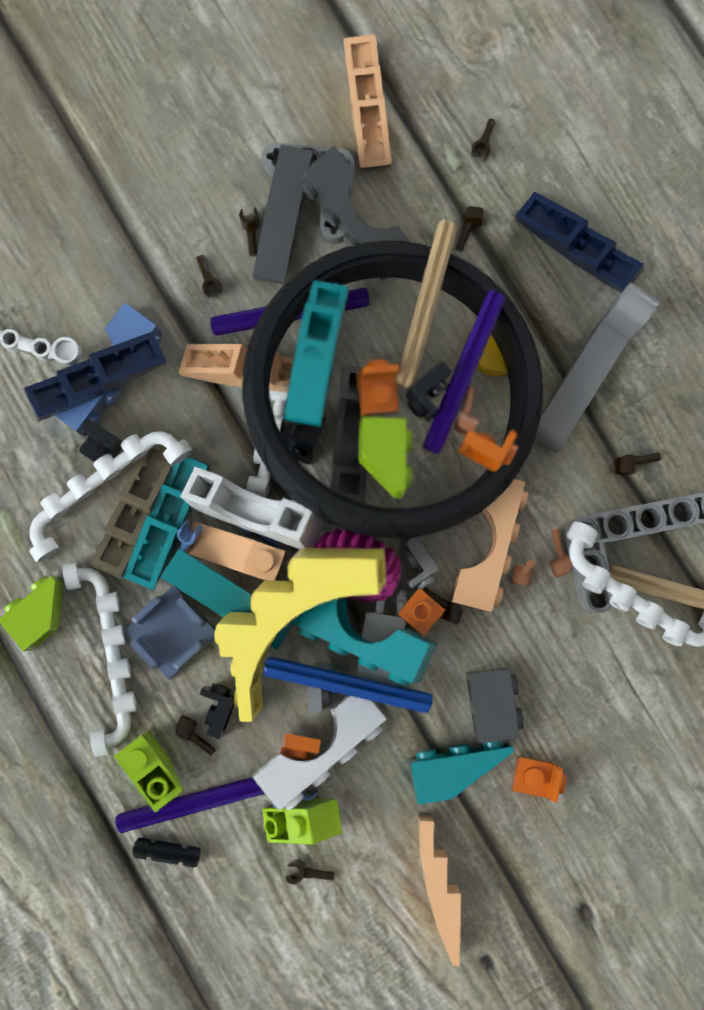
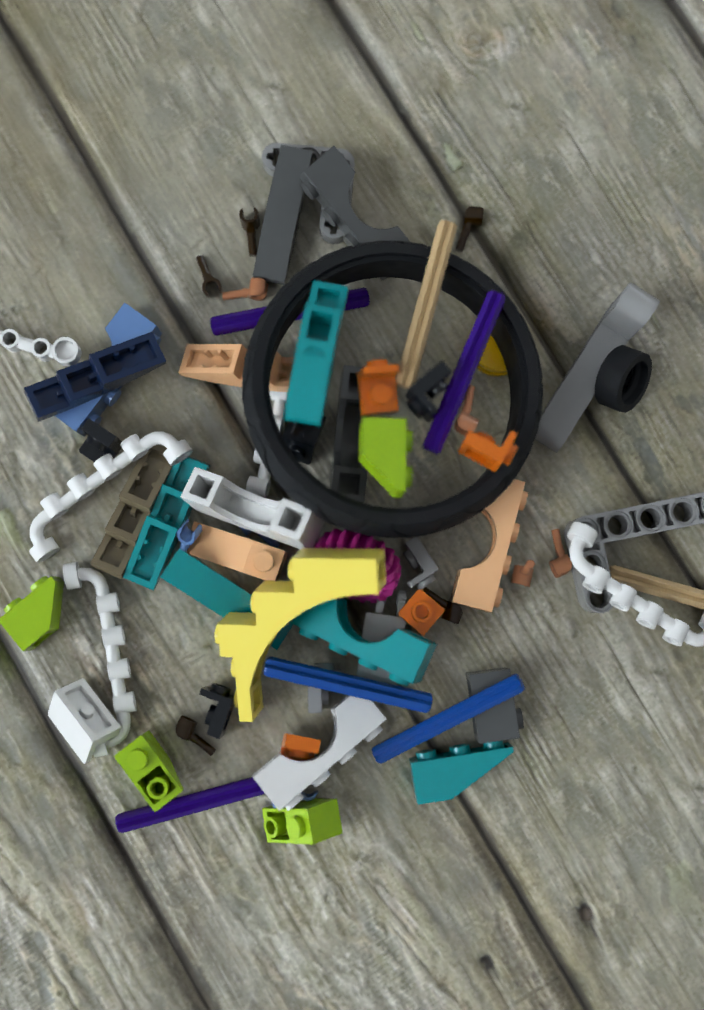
(82, 718): none -> white panel
(166, 852): black axle -> none
(170, 632): sand blue panel -> none
(257, 291): none -> nougat hand
(307, 873): dark brown hand -> none
(367, 101): light nougat slope -> none
(443, 898): light nougat slope -> none
(448, 718): none -> blue axle
(484, 140): dark brown hand -> none
(538, 778): orange bracket -> none
(578, 243): dark blue slope -> none
(623, 378): none -> black tyre
(626, 464): dark brown hand -> none

